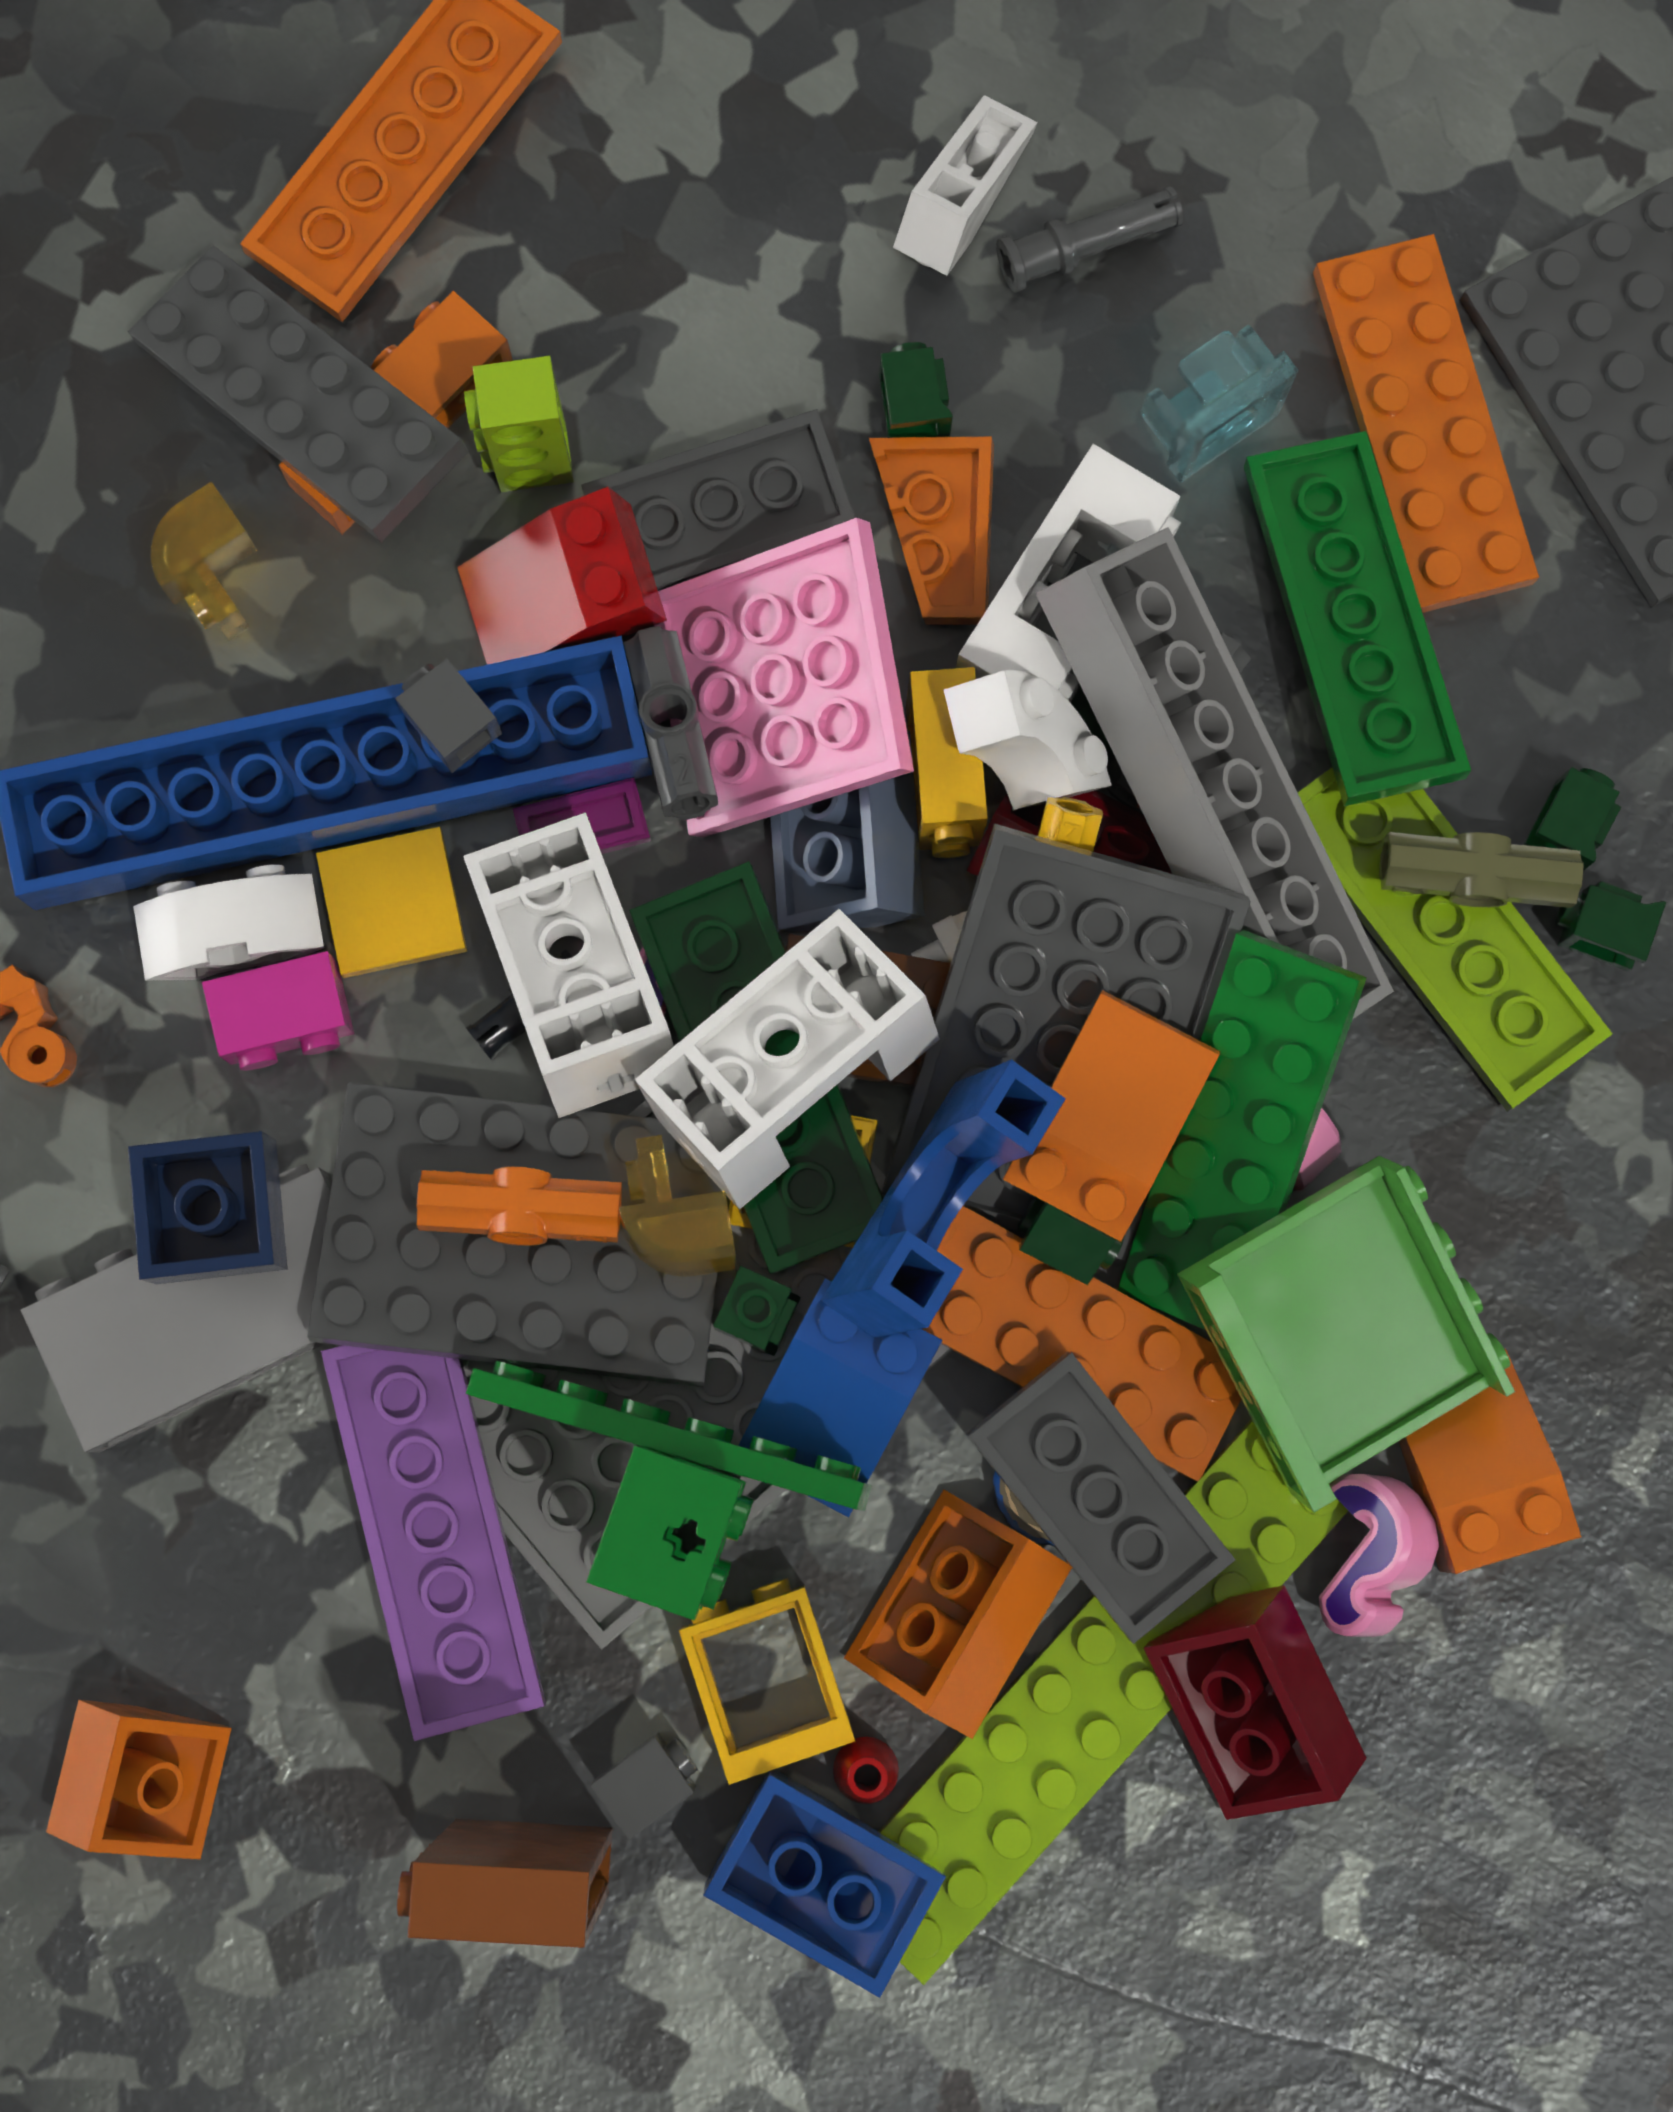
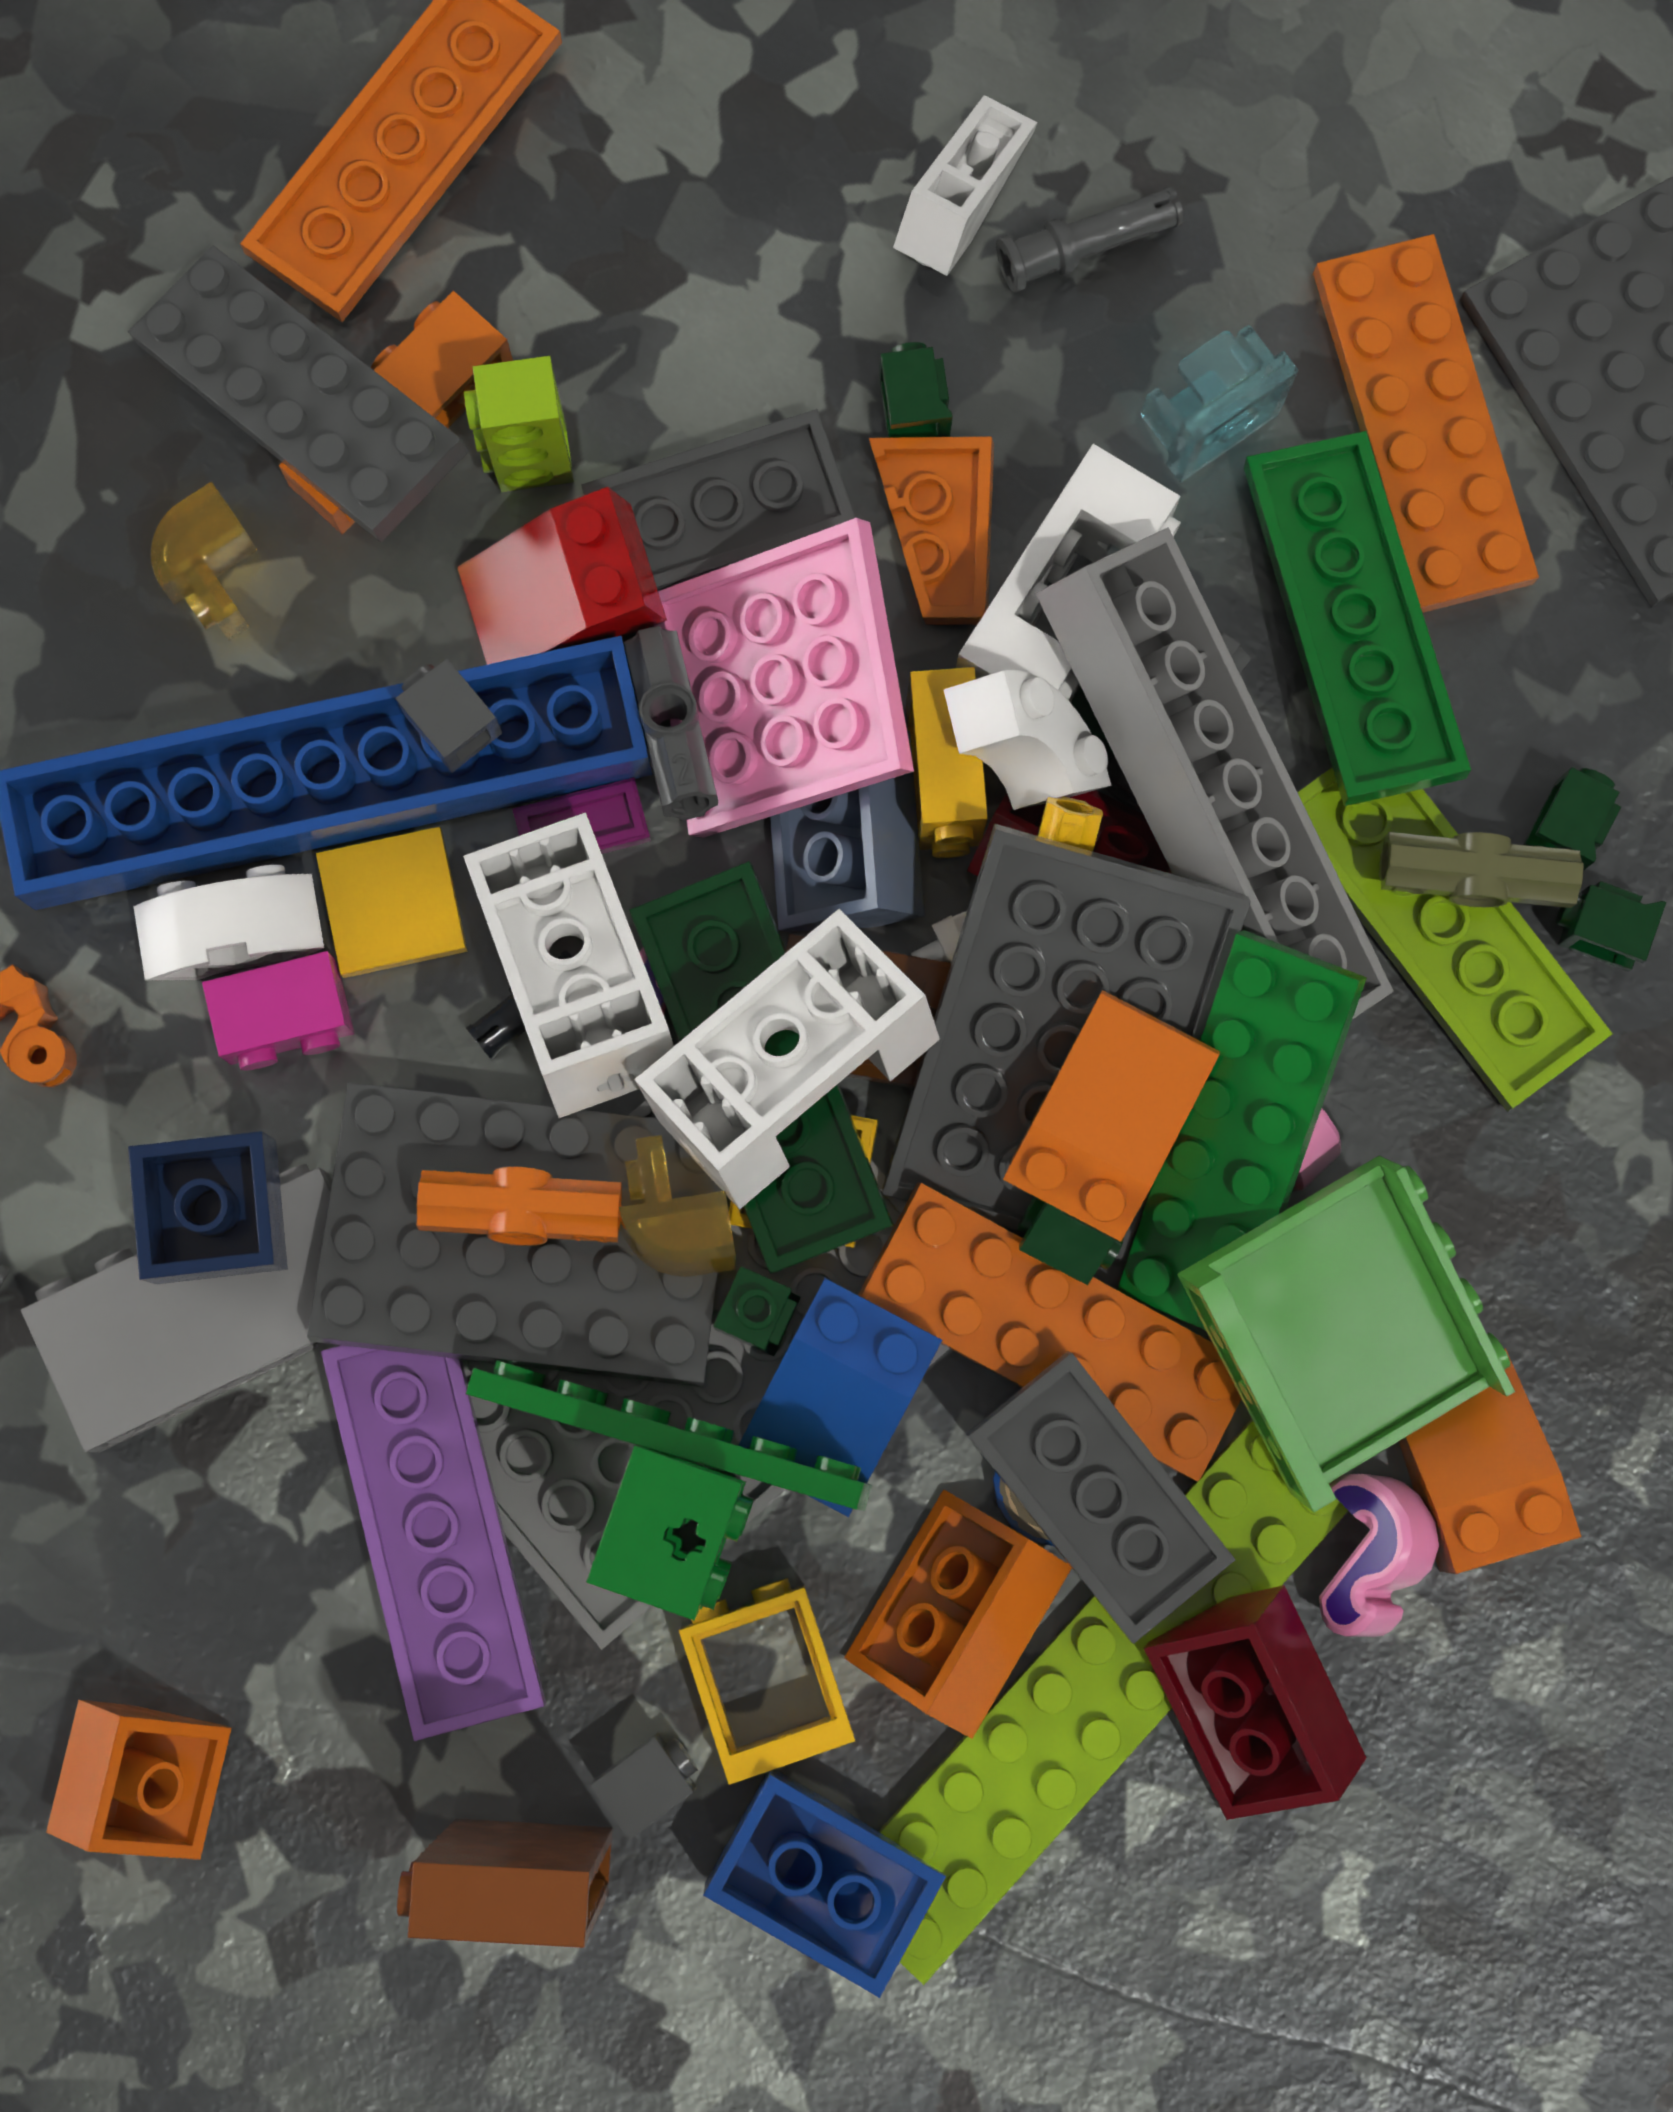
(861, 1752): red cone -> none
(894, 1271): blue arch -> none

